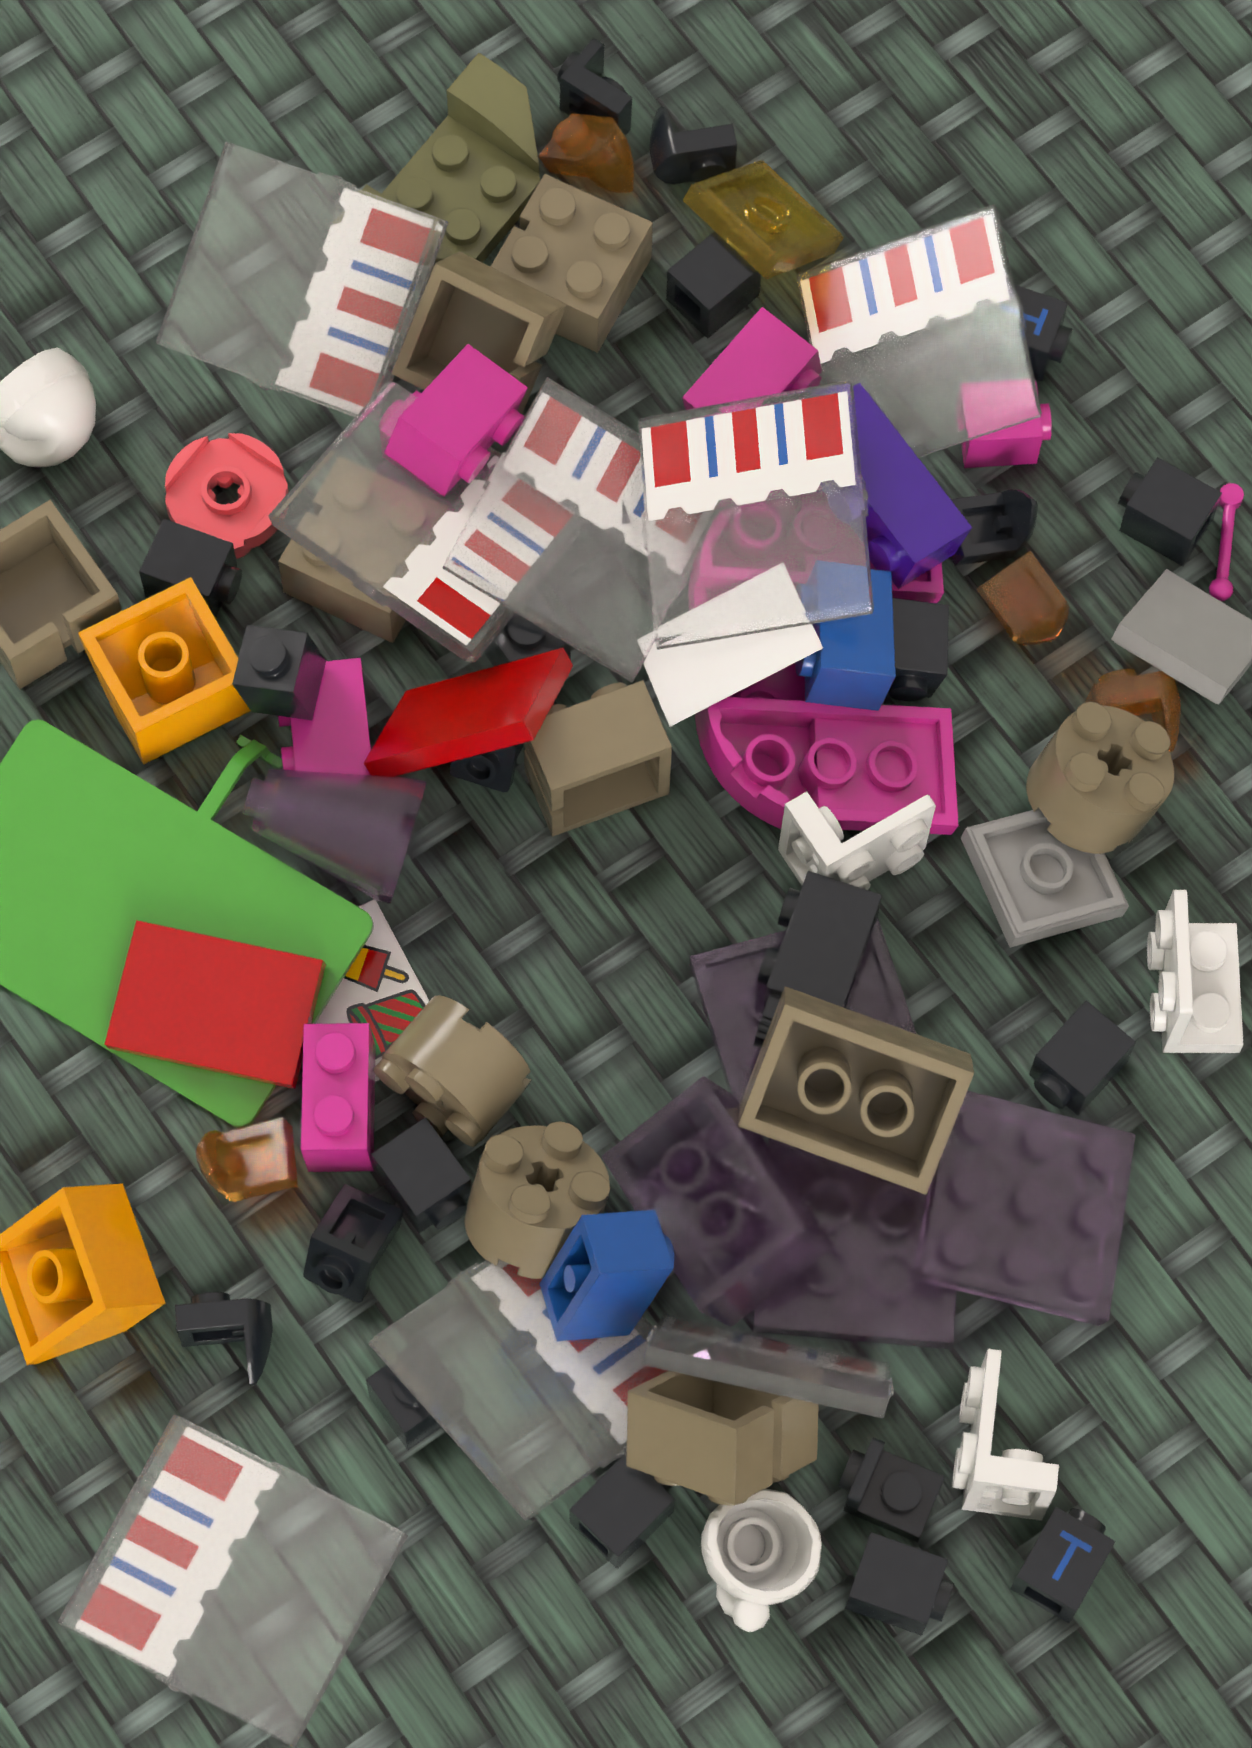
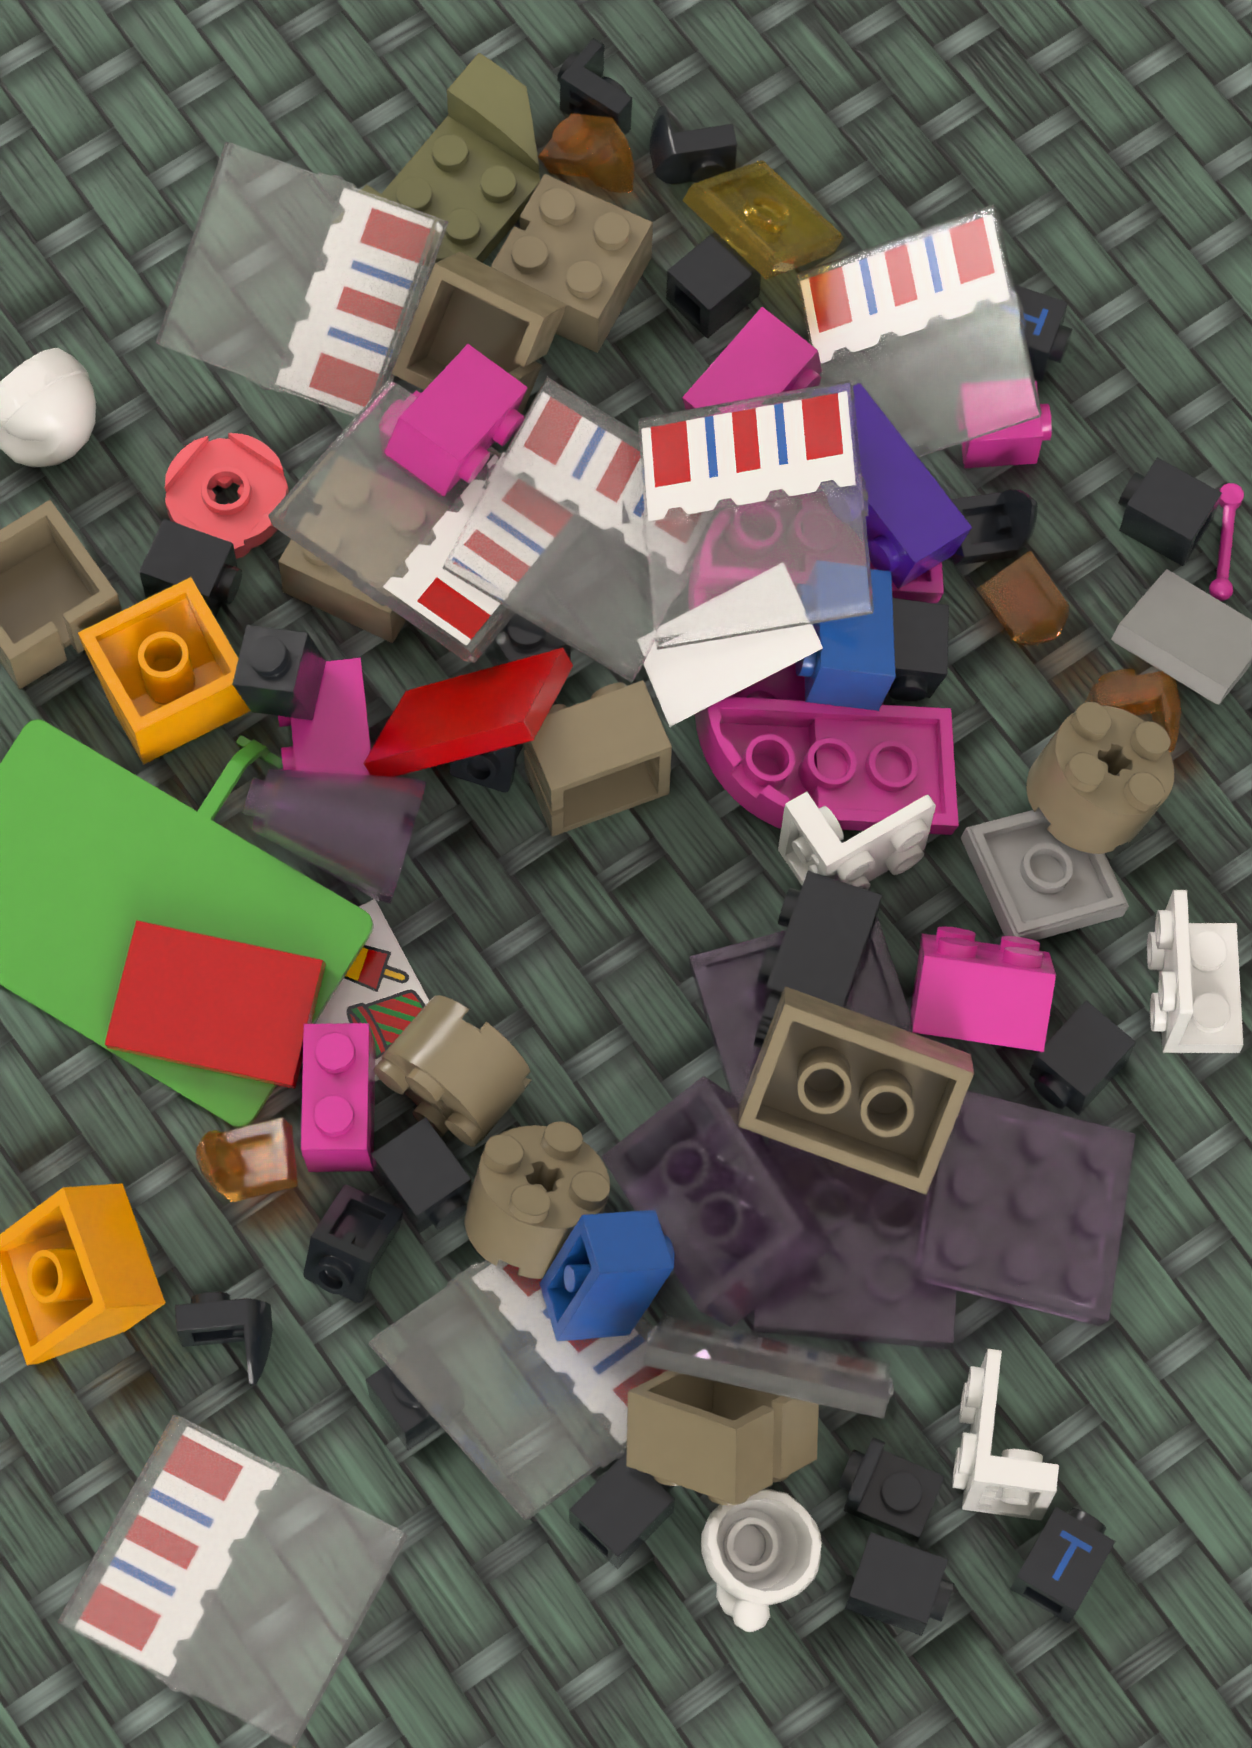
(983, 989): none -> dark pink piece

